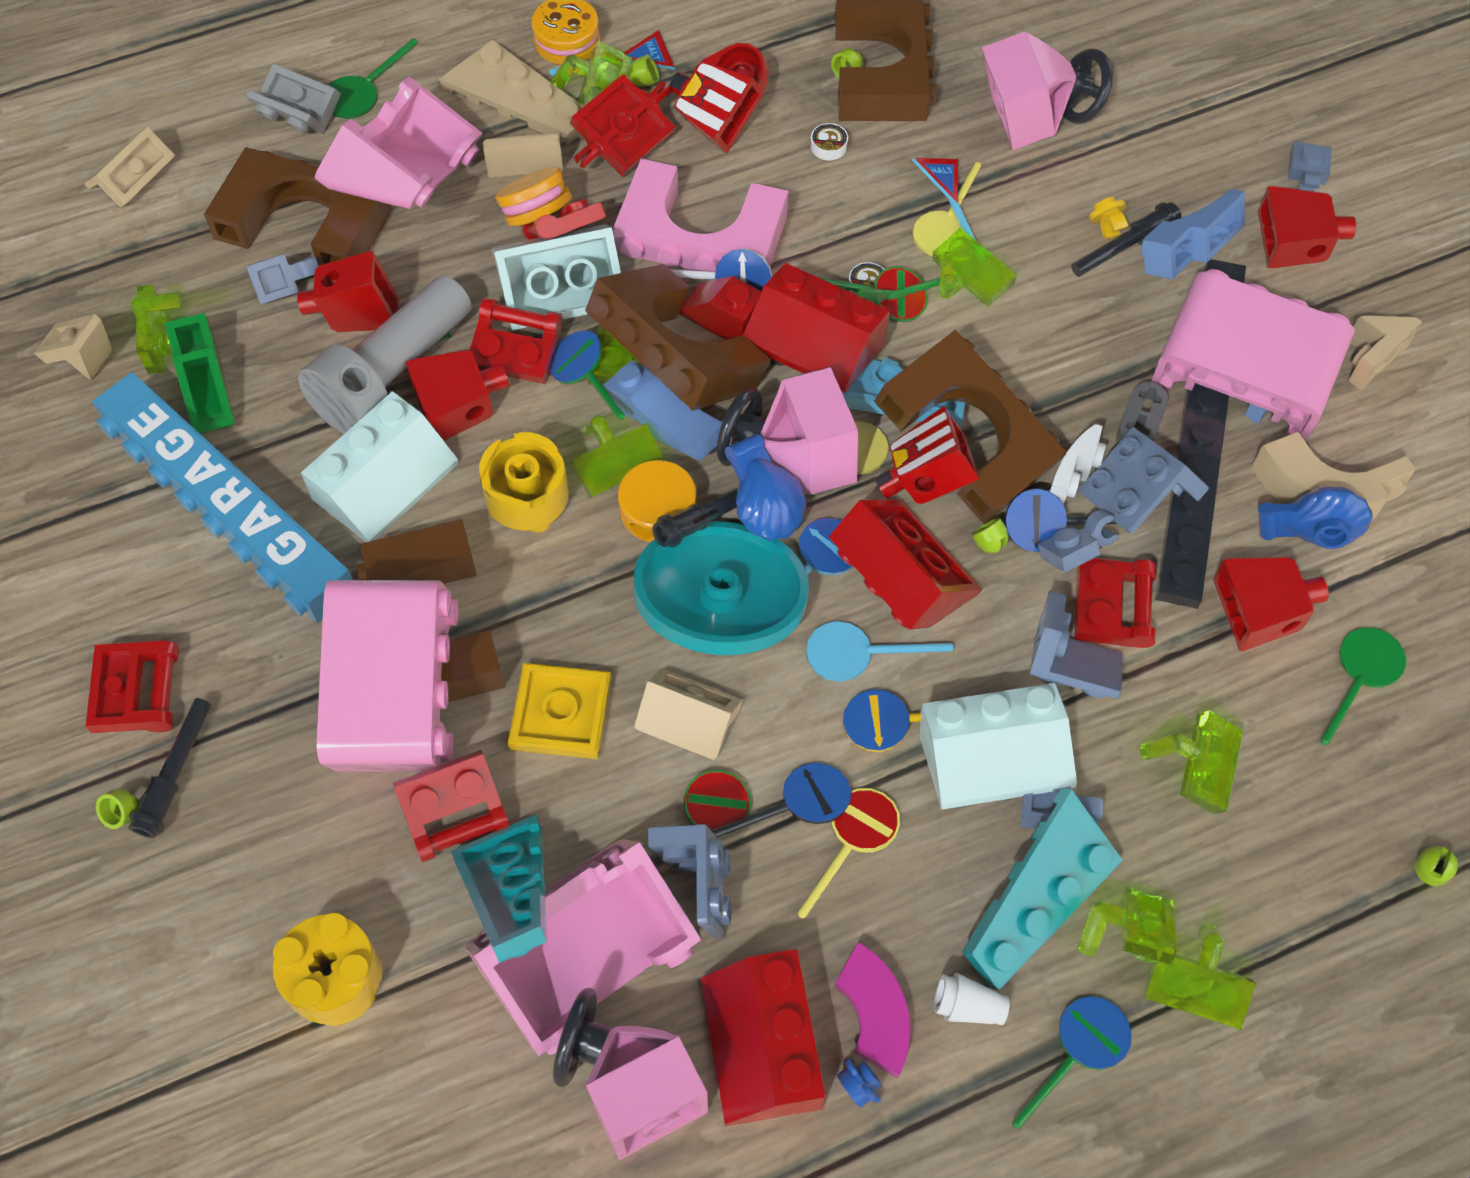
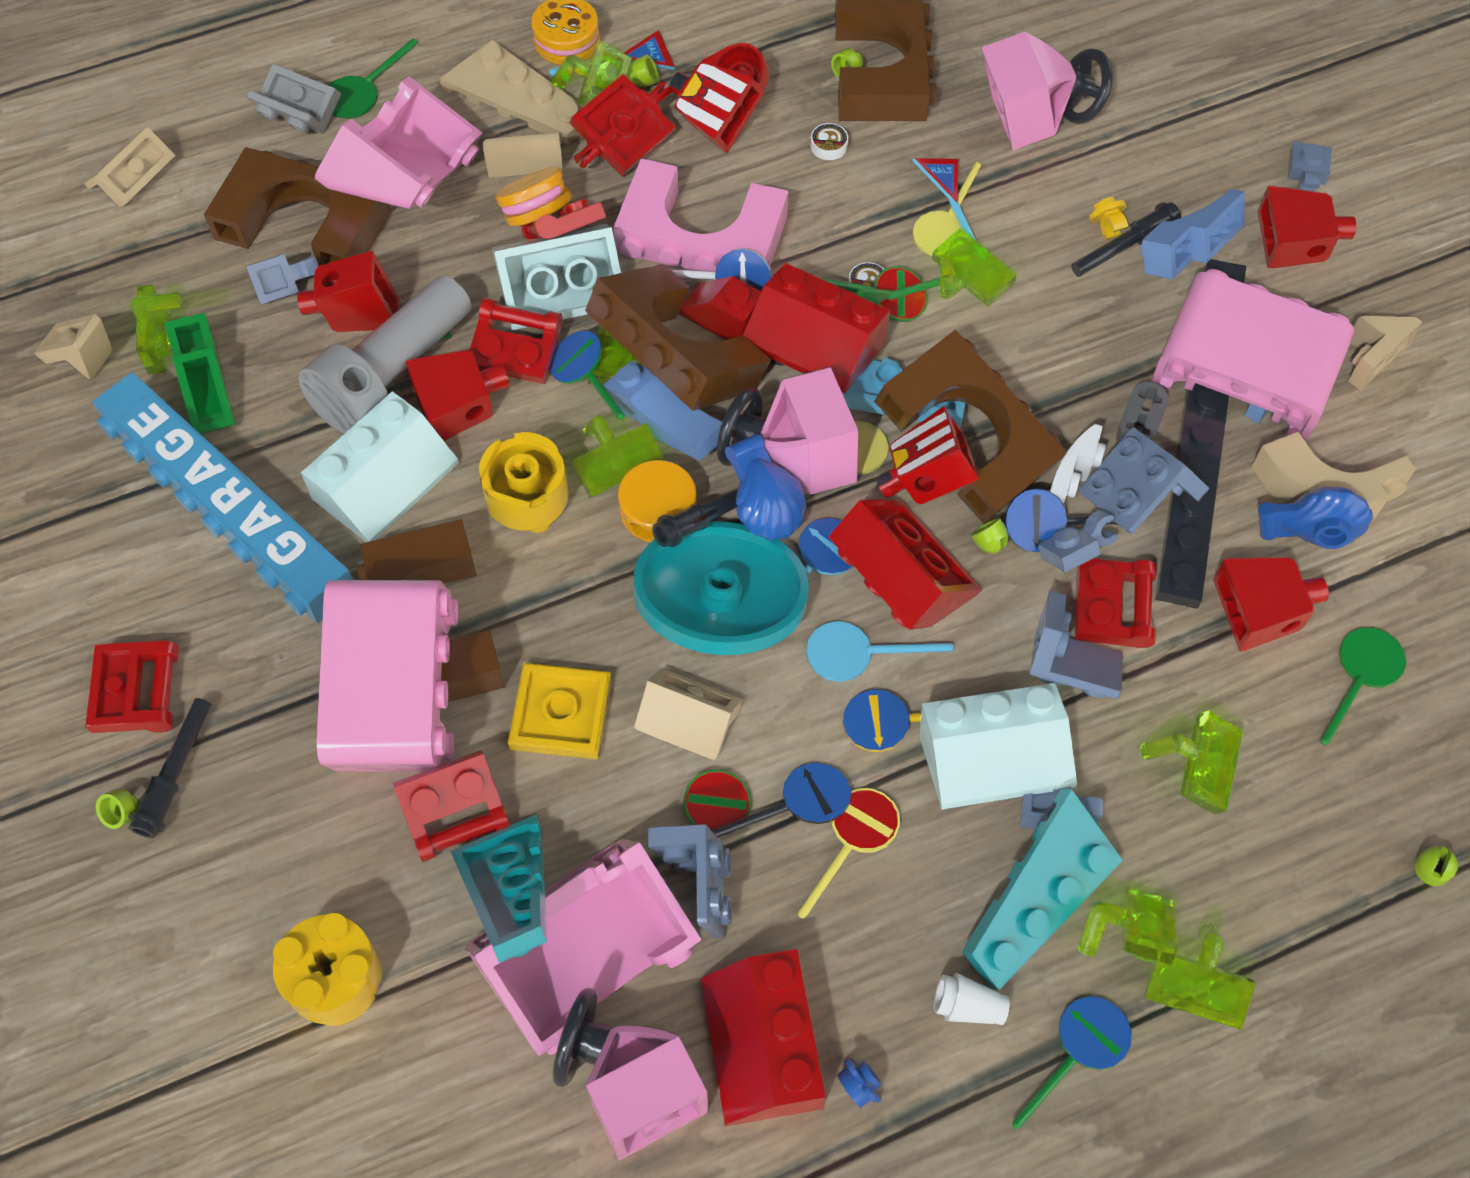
(879, 1008): dark pink tile -> none

